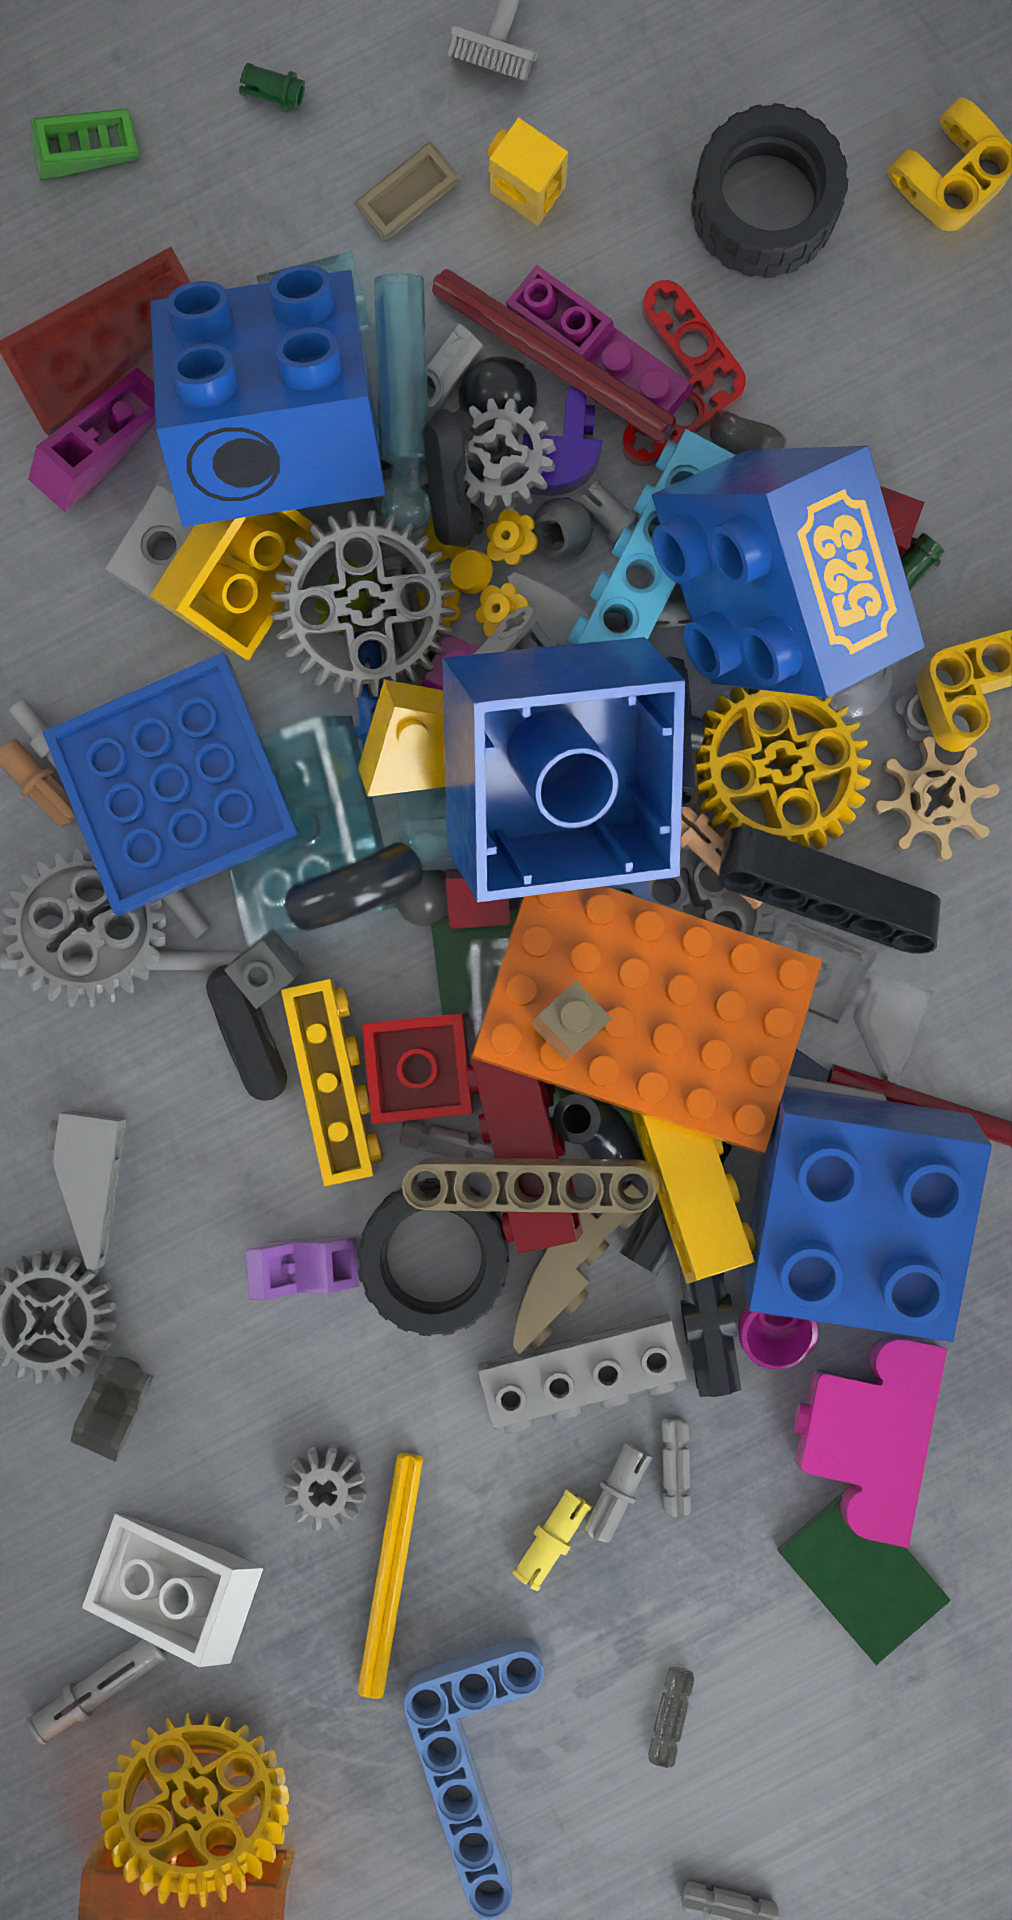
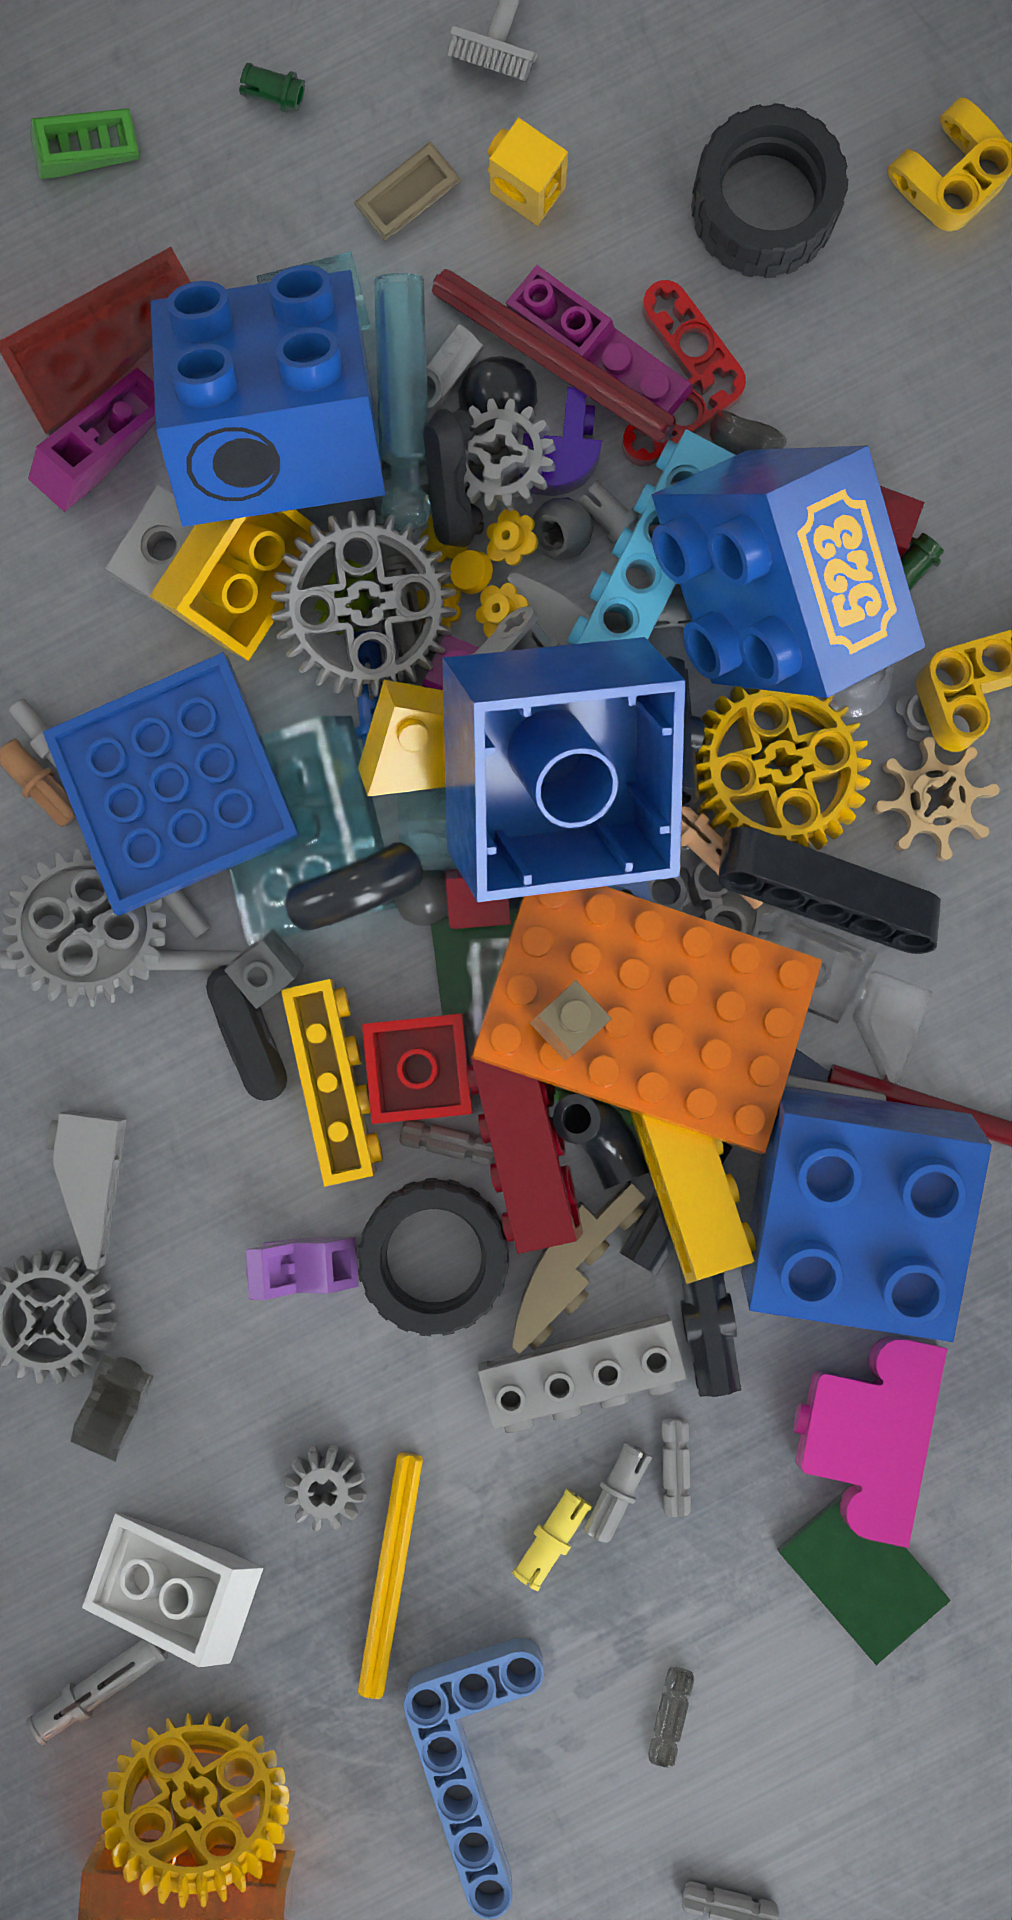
(507, 1195): dark tan beam -> none
(776, 1339): magenta piece -> none

